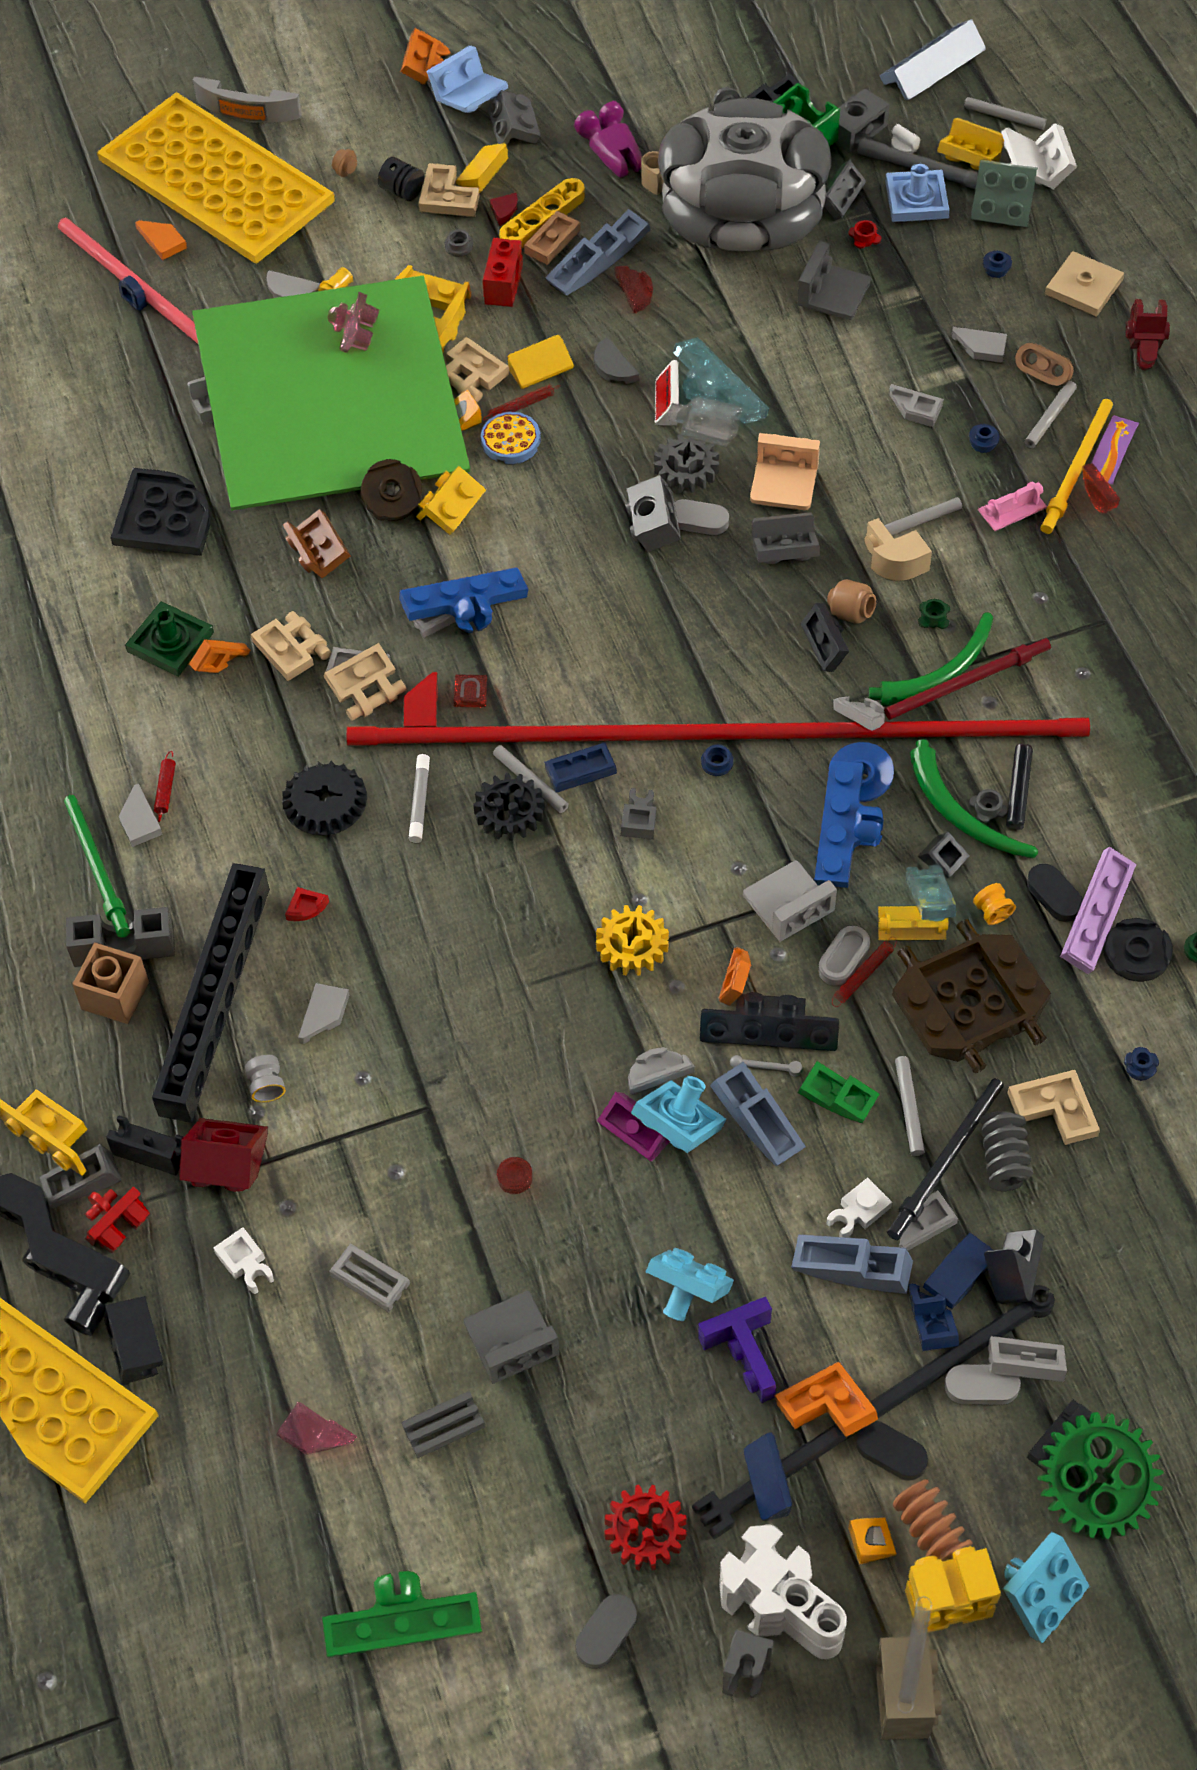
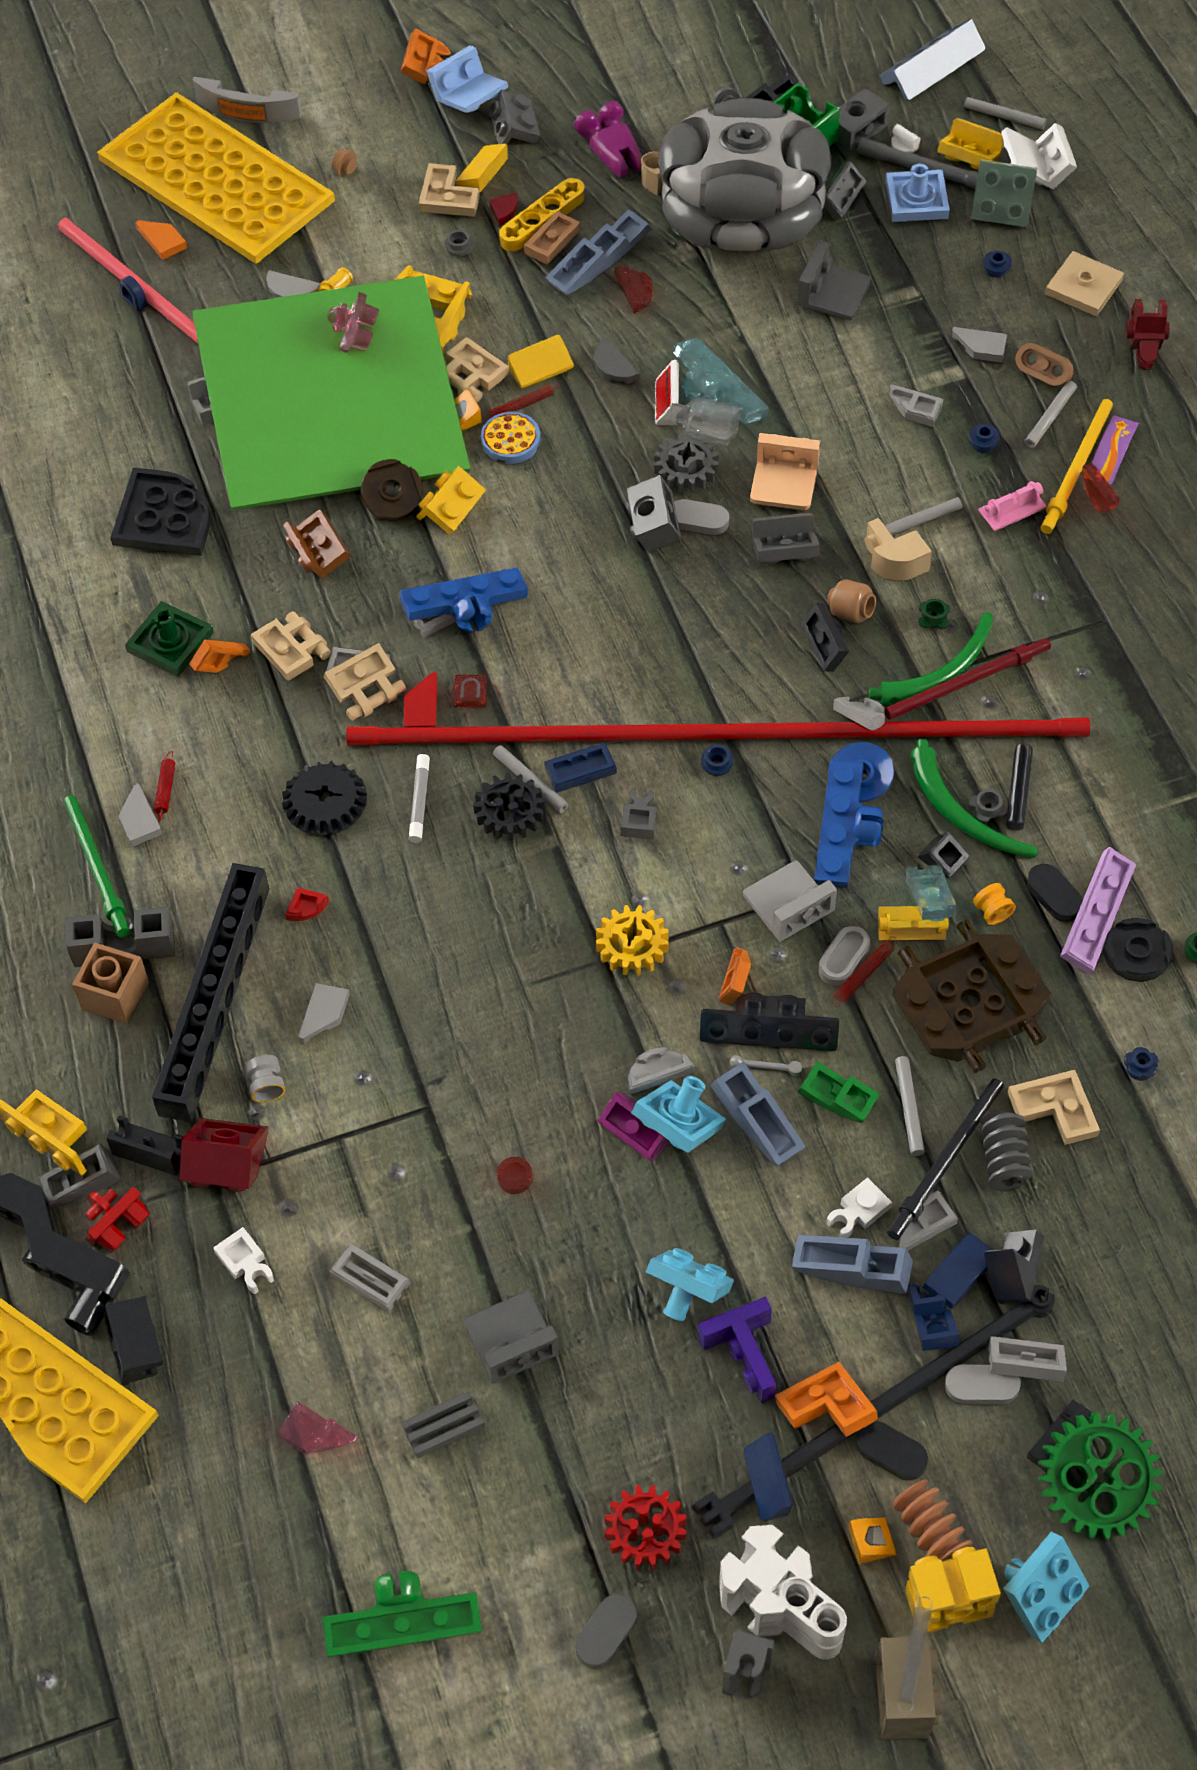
(403, 181): black piece -> none
(502, 272): red brick -> none
(864, 234): red plate -> none

